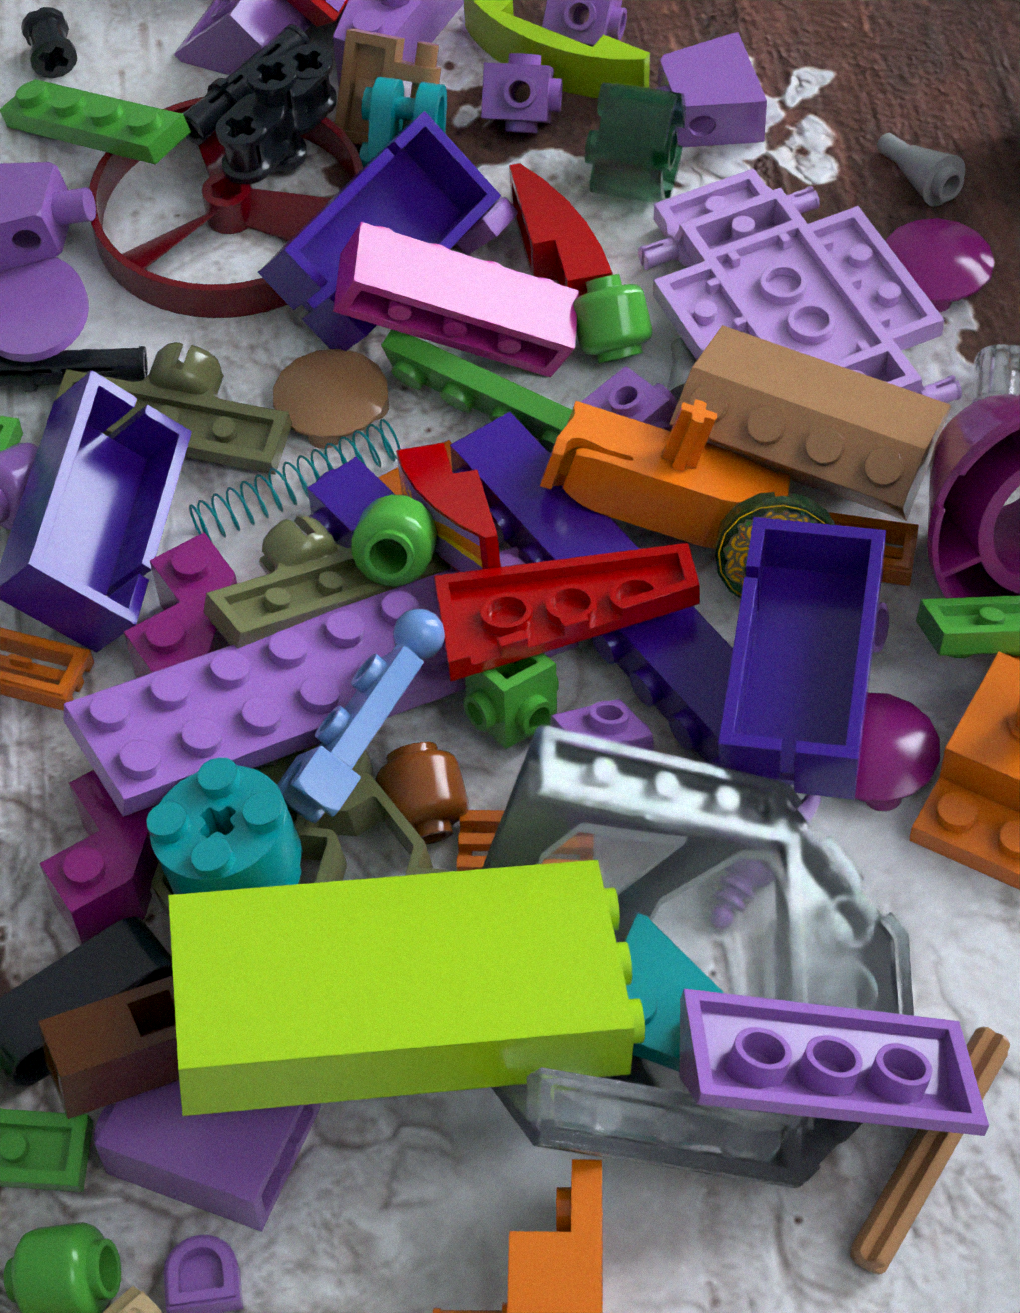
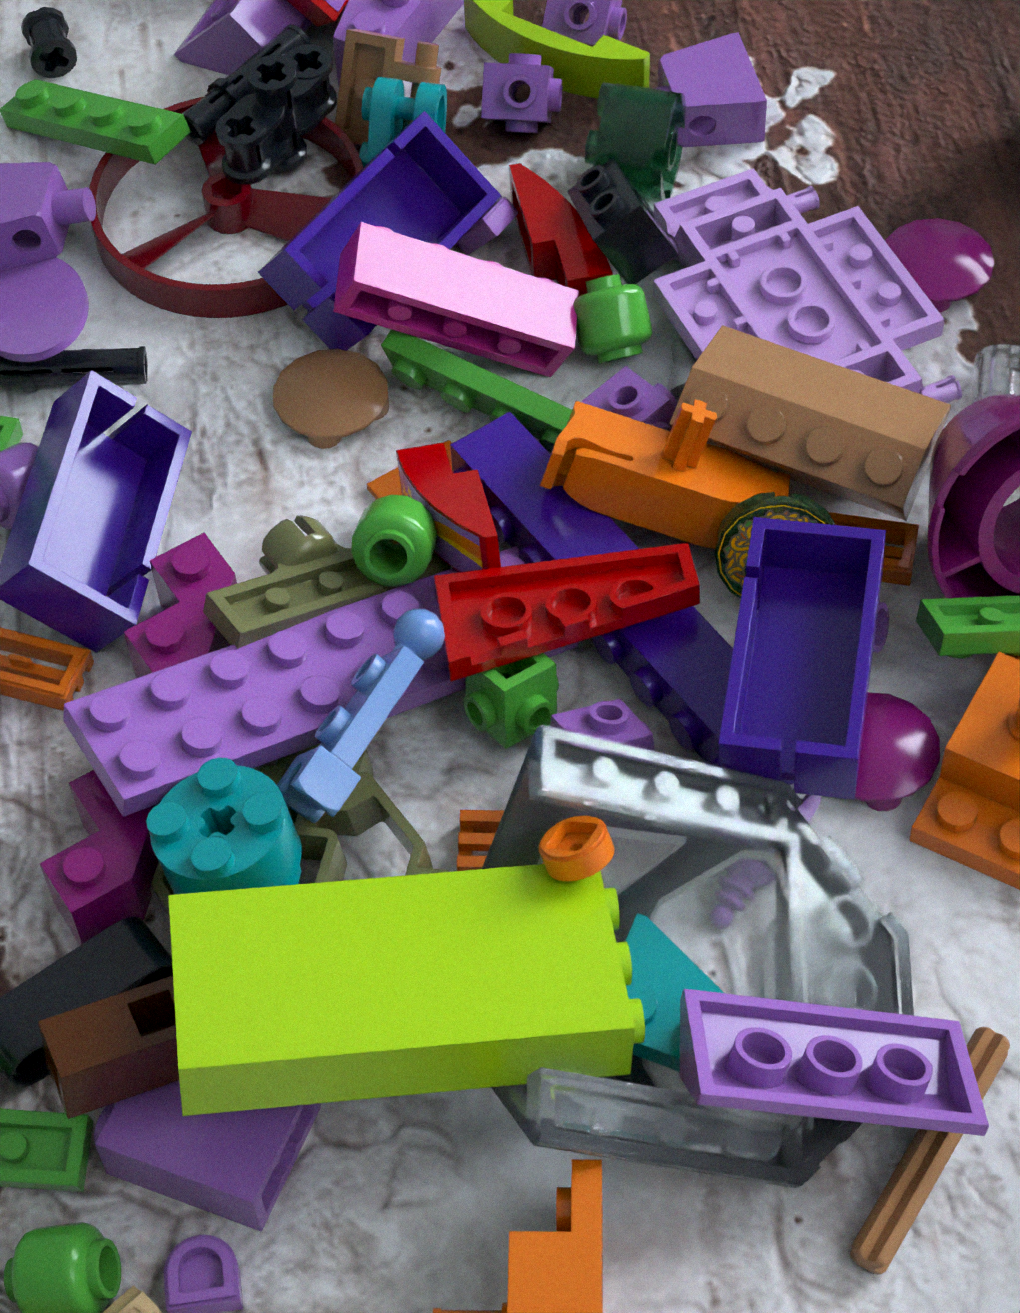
(220, 428): olive plate -> none
(304, 485): teal piece -> none
(342, 496): dark purple brick -> none
(425, 788): dark orange head -> none
(576, 848): none -> orange tile
(621, 221): none -> black brick
(932, 173): light grey cone -> none

